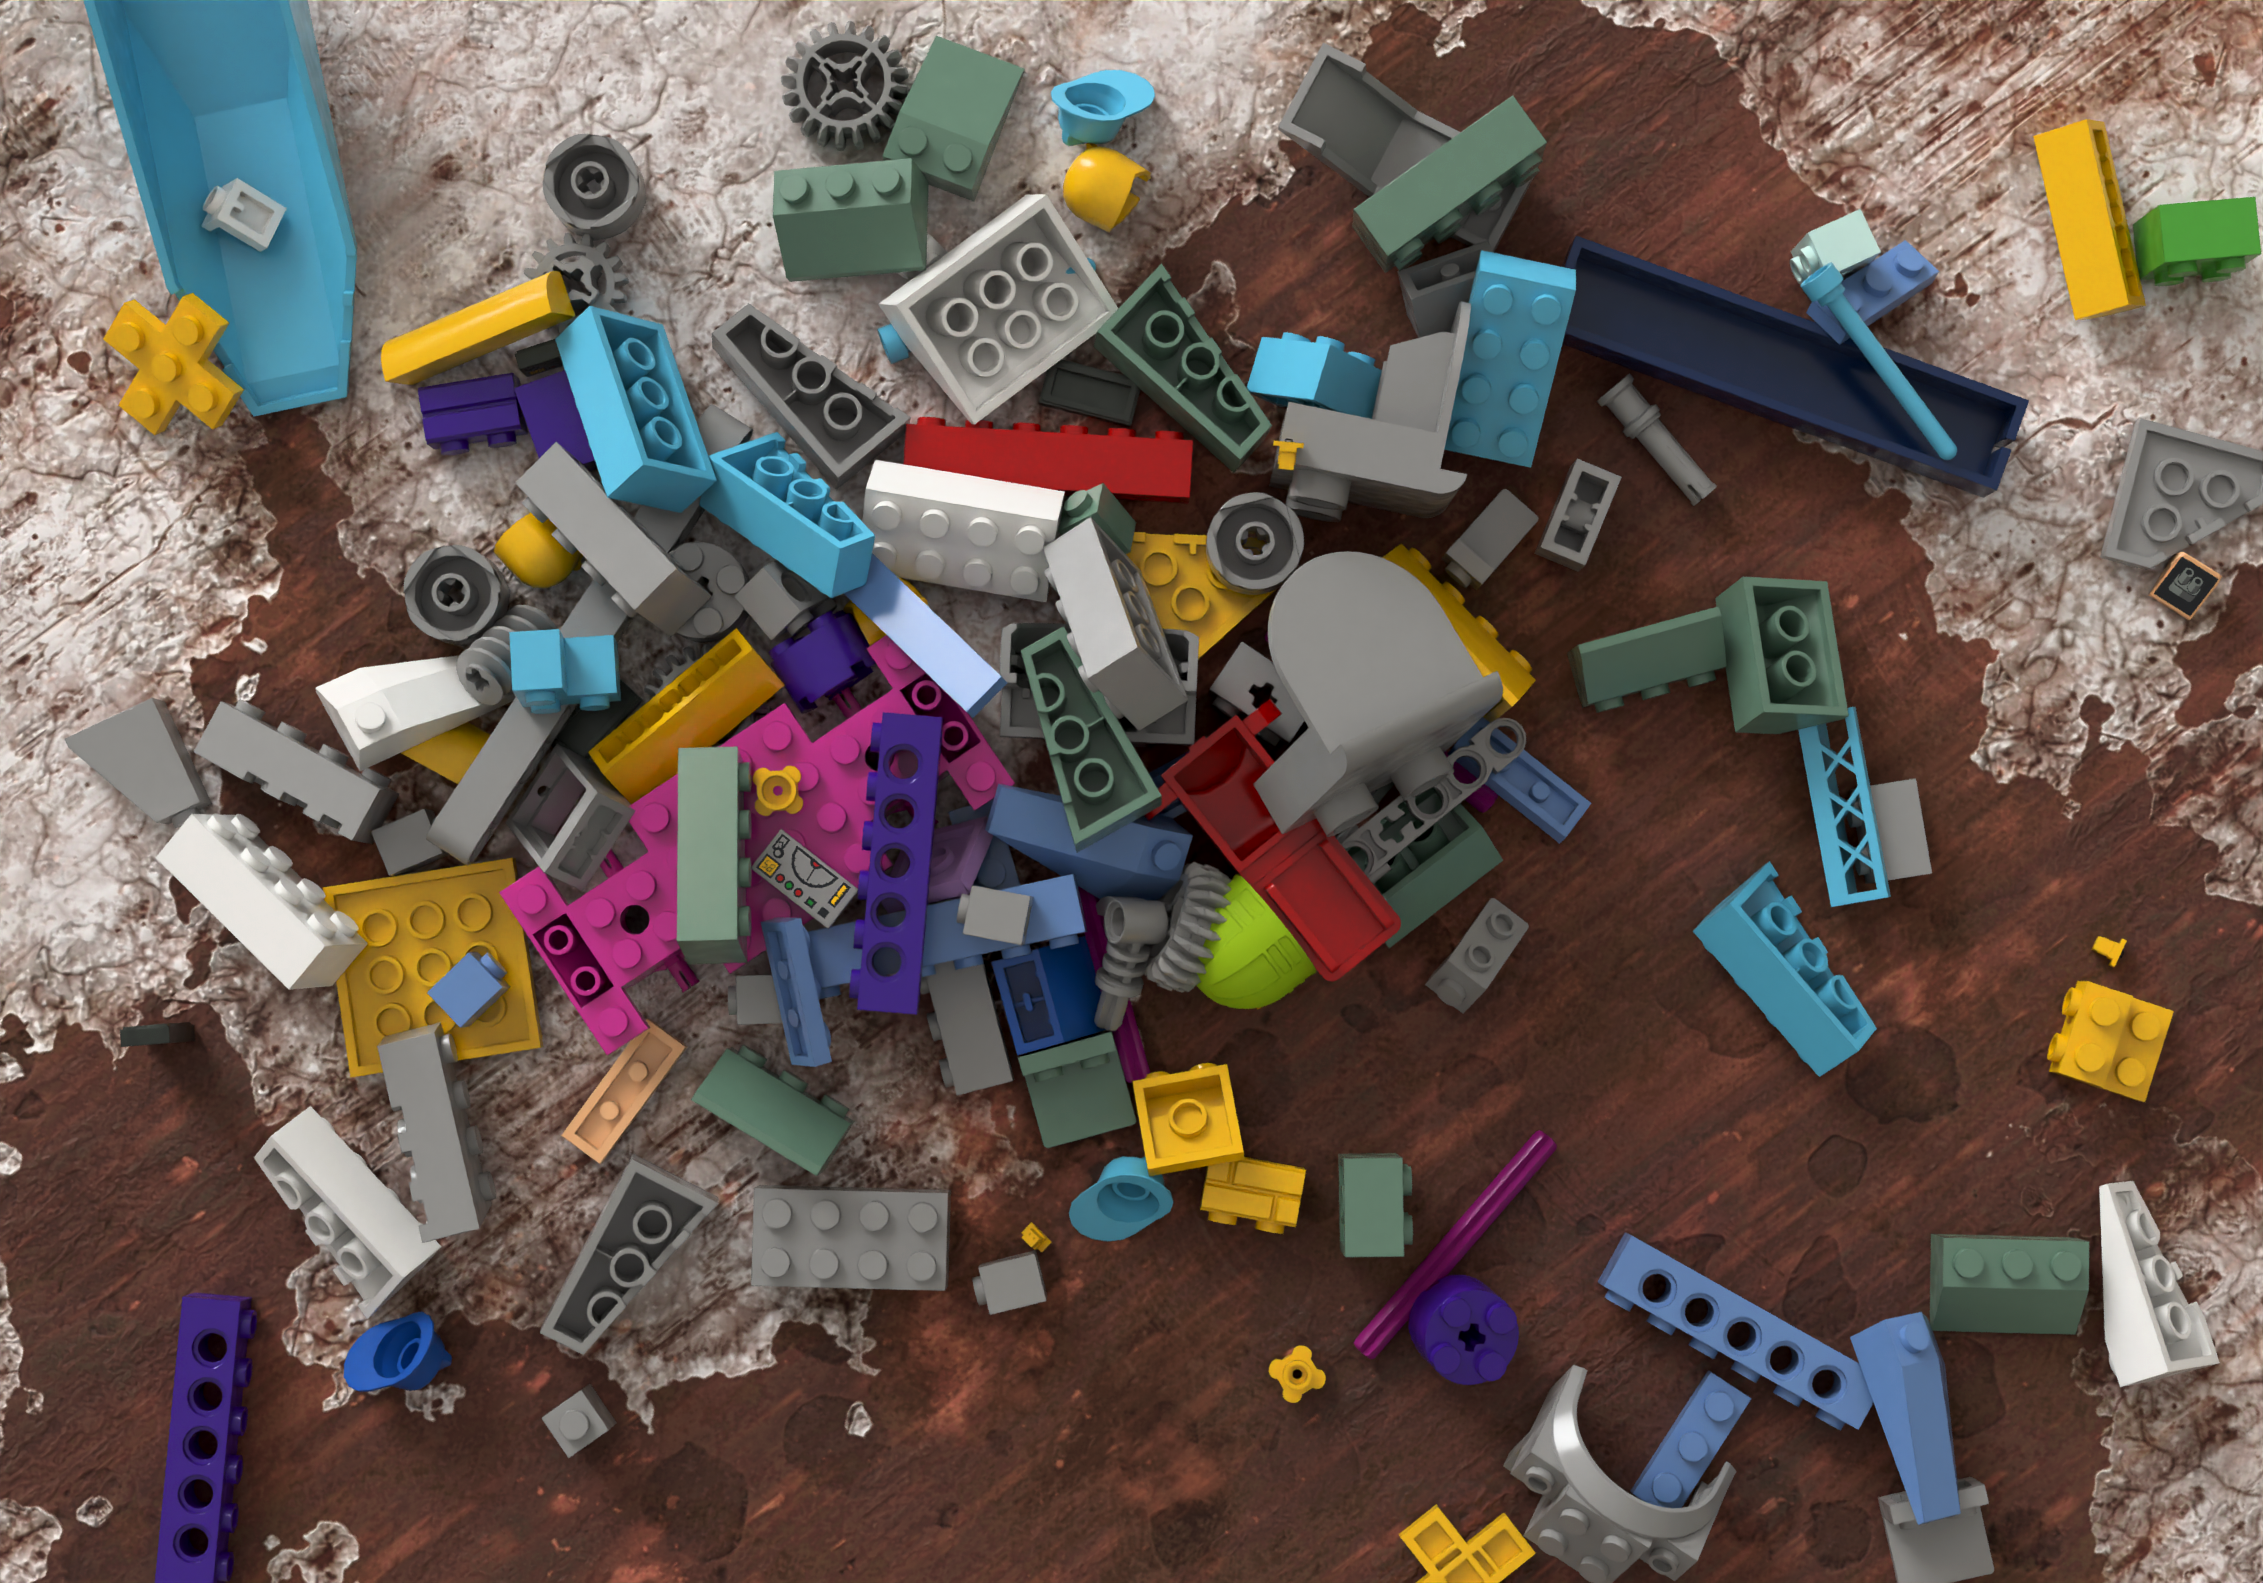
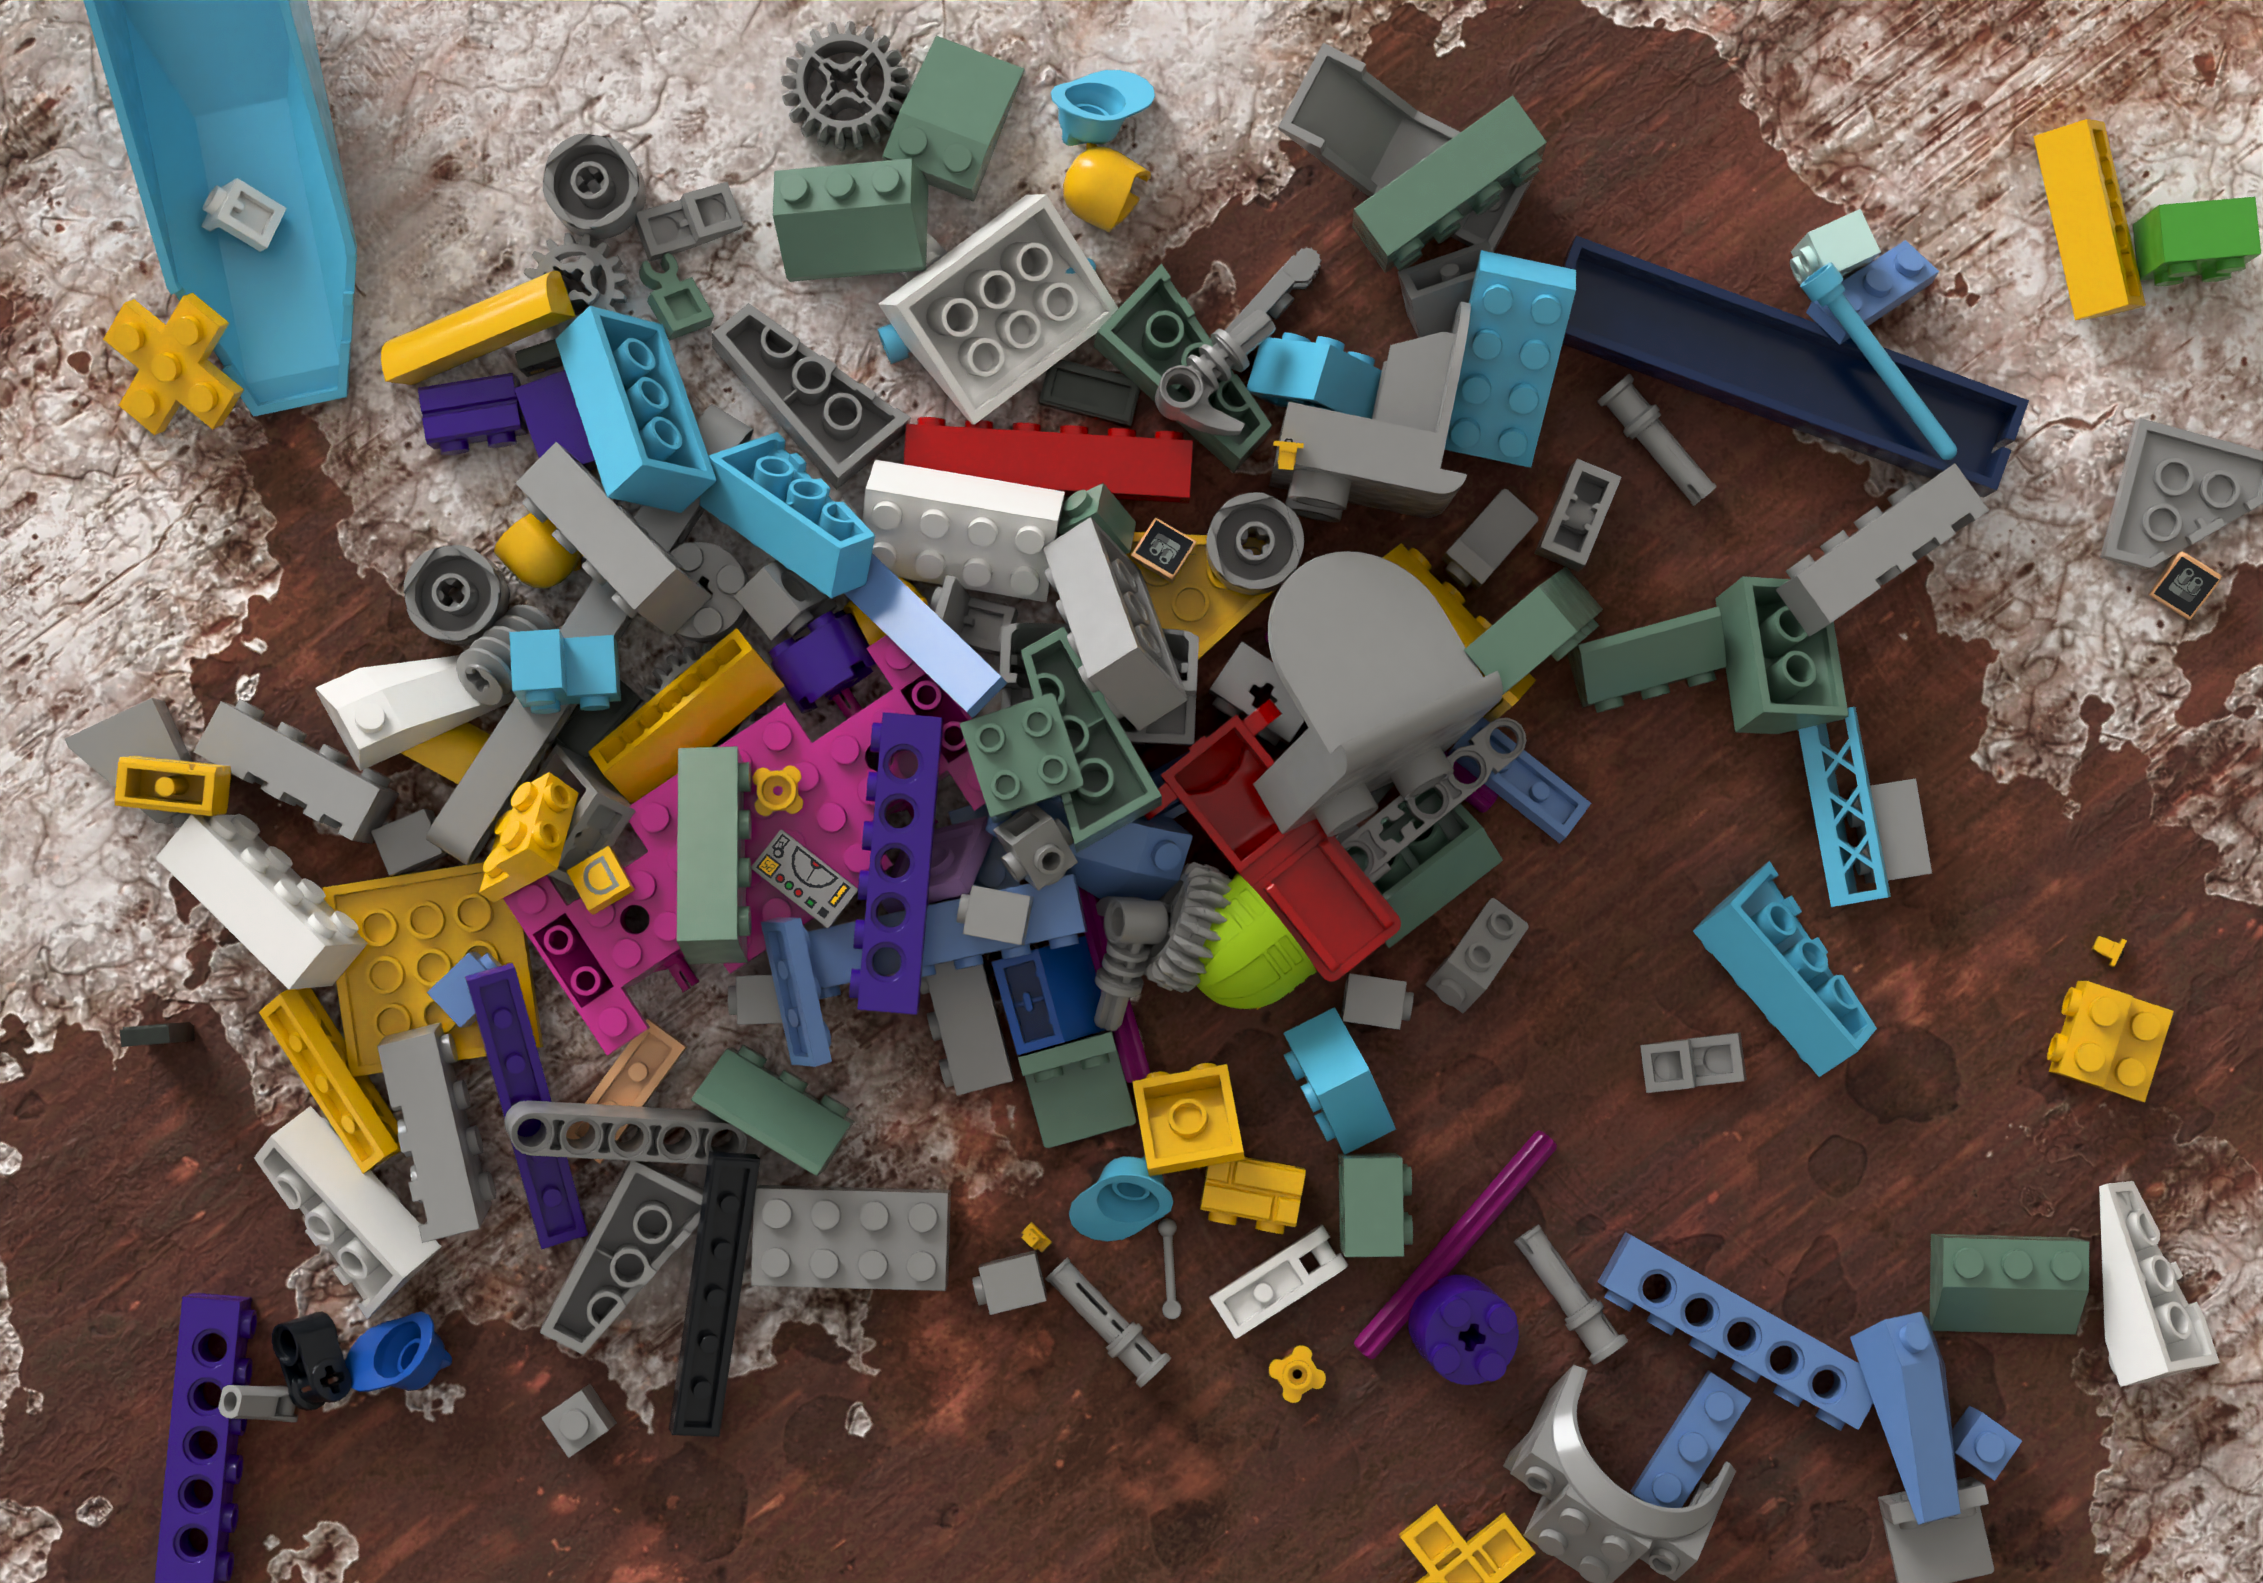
(172, 785): none -> yellow brick
(257, 1403): none -> light grey bar
(311, 1356): none -> black piece
(322, 1063): none -> yellow fence
(519, 1078): none -> dark purple plate
(529, 836): none -> yellow plate
(600, 880): none -> yellow tile
(605, 1122): none -> light grey beam
(675, 302): none -> sand green plate
(688, 222): none -> light grey slope
(714, 1294): none -> black tile
(971, 618): none -> light grey bracket
(1021, 755): none -> sand green bracket
(1036, 847): none -> light grey brick
(1123, 1338): none -> light grey pin
(1163, 550): none -> slope
(1171, 1307): none -> light grey hinge
(1202, 373): none -> light grey piece
(1275, 295): none -> light grey hinge
(1277, 1282): none -> white plate
(1337, 1082): none -> medium azure brick
(1376, 1001): none -> light grey brick
(1540, 625): none -> sand green wedge
(1582, 1313): none -> light grey pin
(1693, 1062): none -> light grey slope
(1880, 548): none -> light grey wedge
(1983, 1442): none -> medium blue brick

